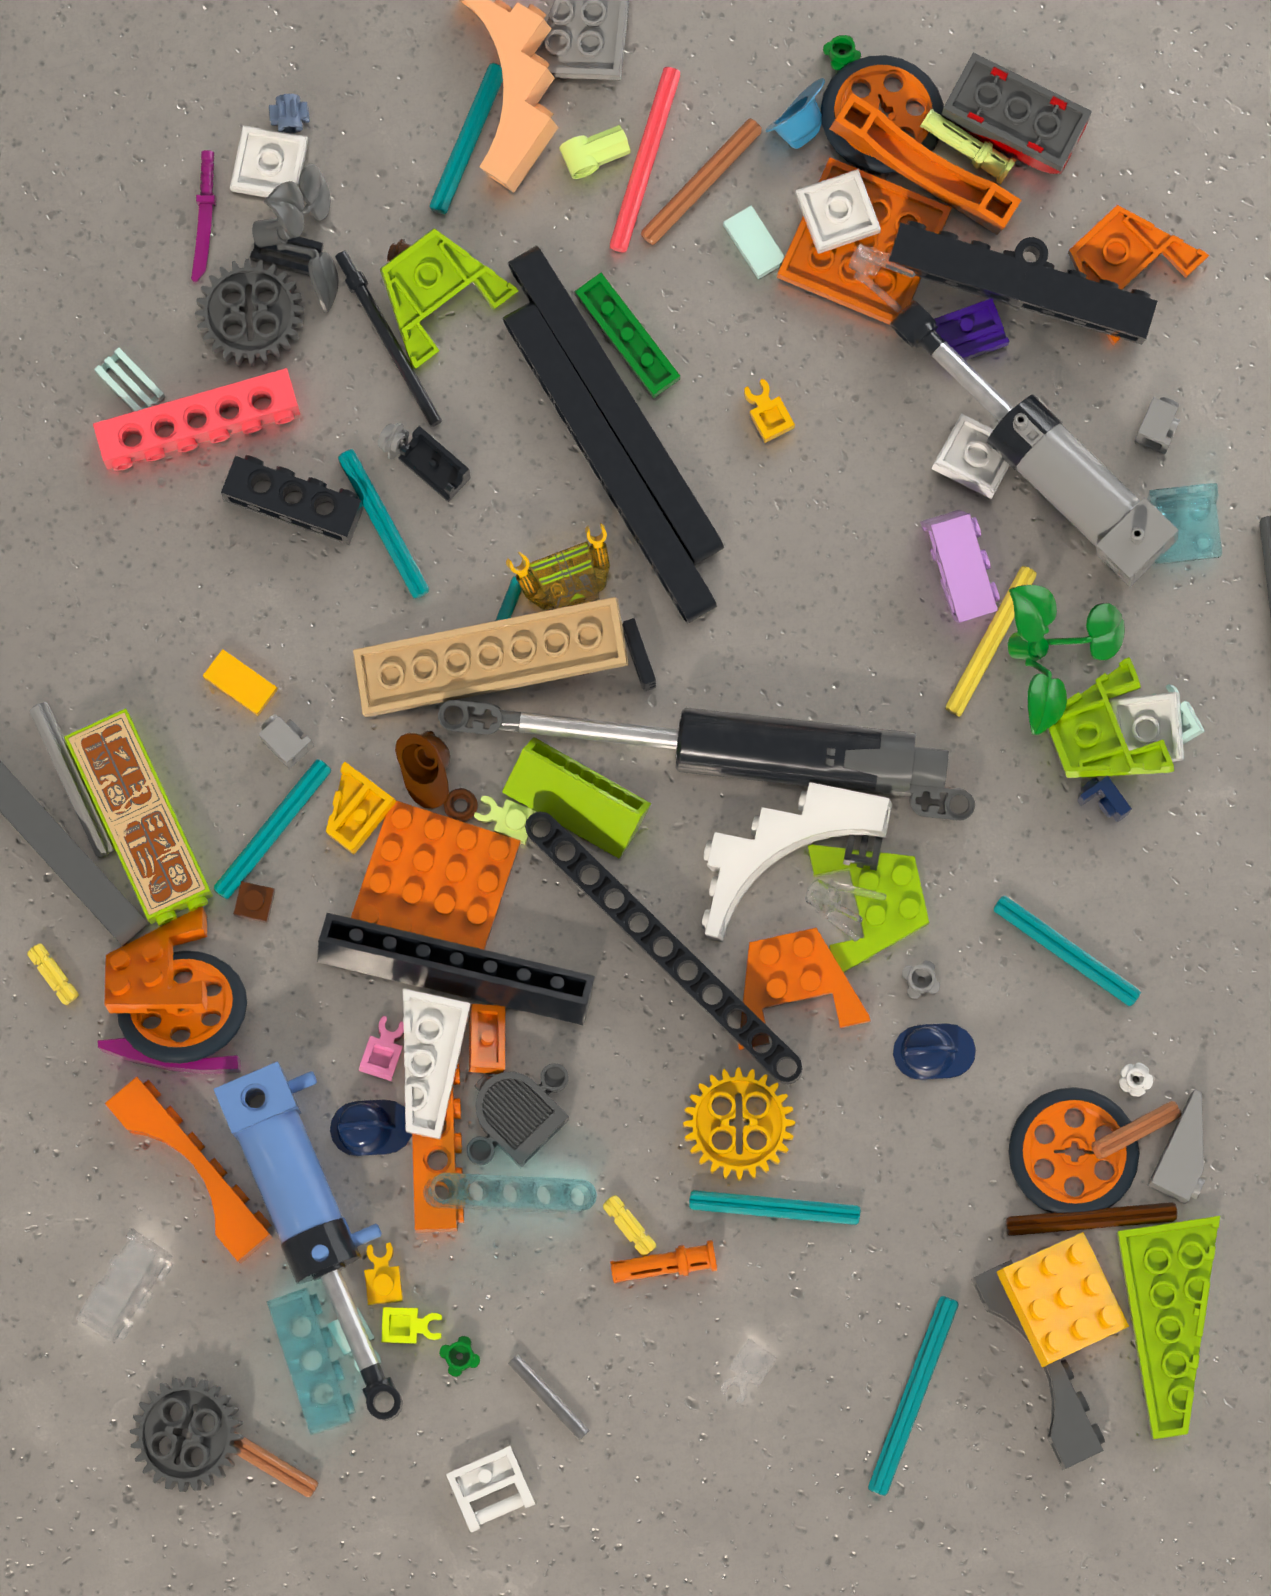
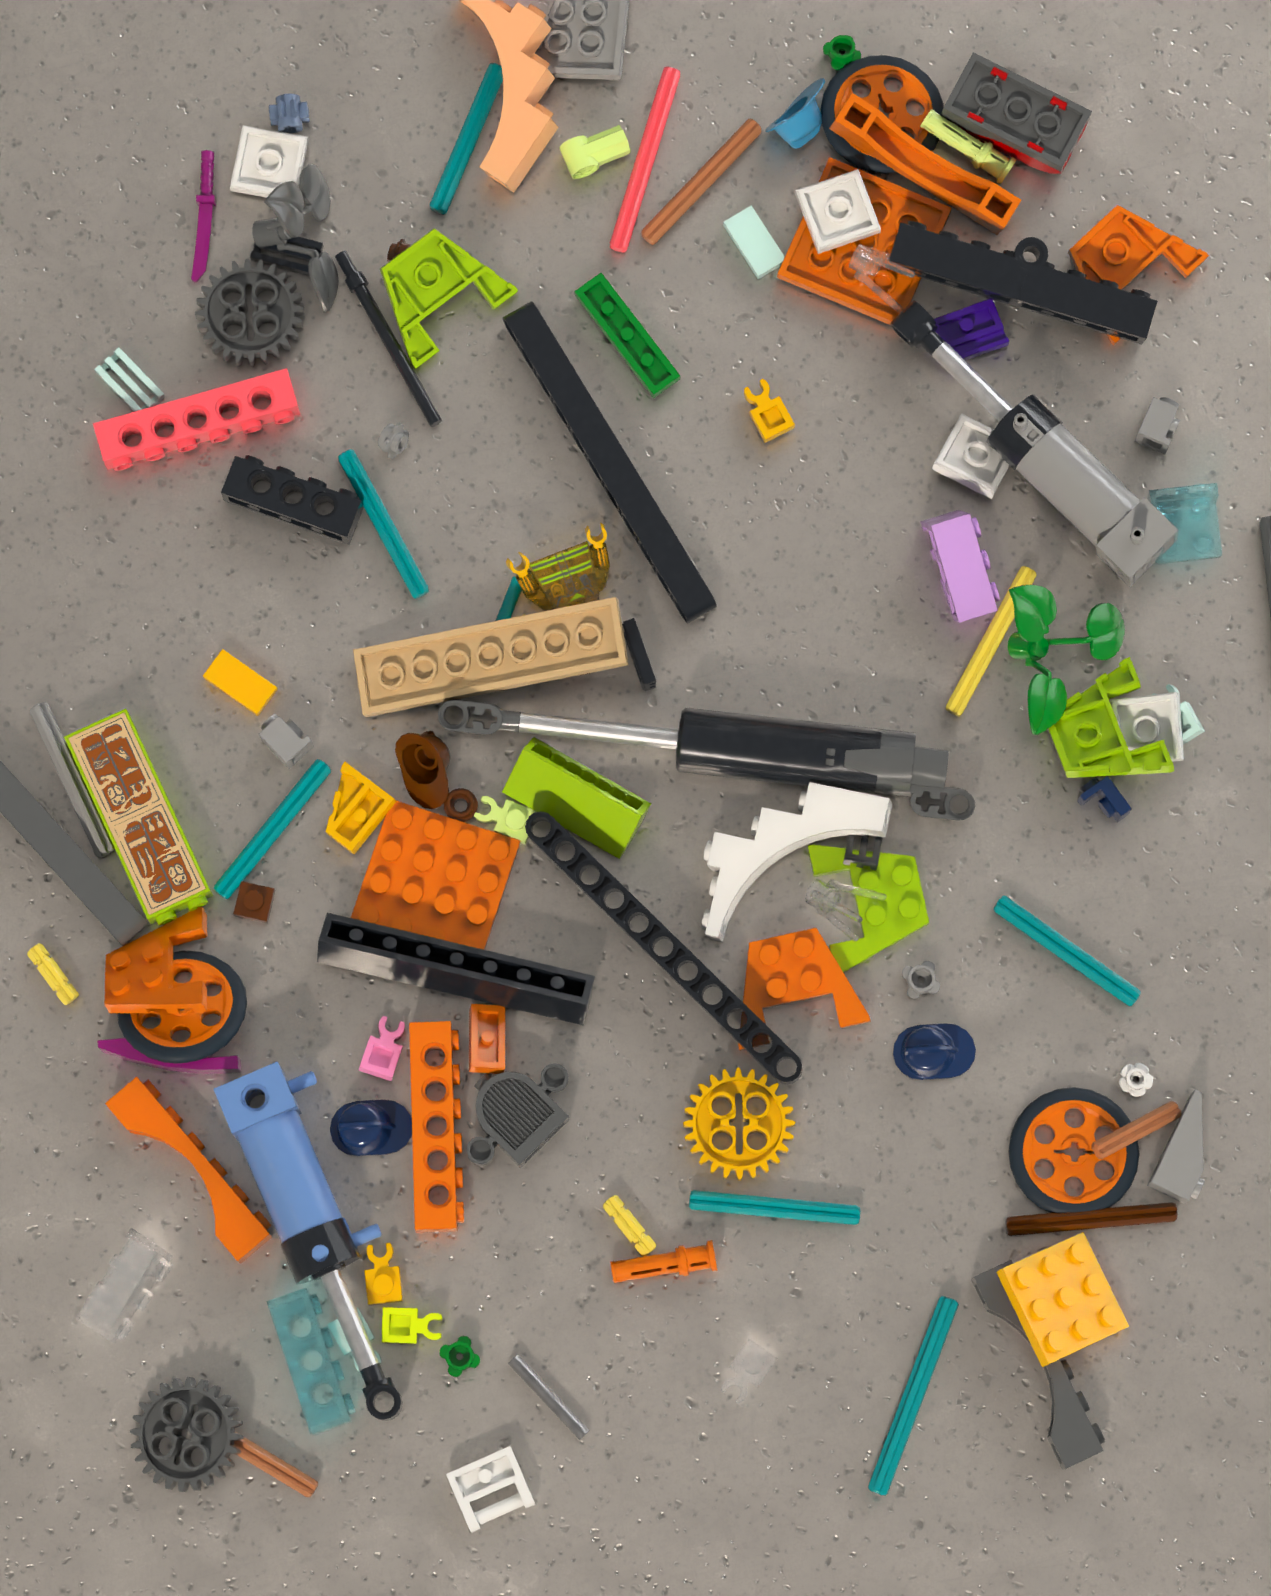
(431, 1054): white wing -> none
(434, 464): black hinge -> none
(525, 1187): clear light blue beam -> none
(616, 405): black beam -> none
(1167, 1299): lime wing -> none

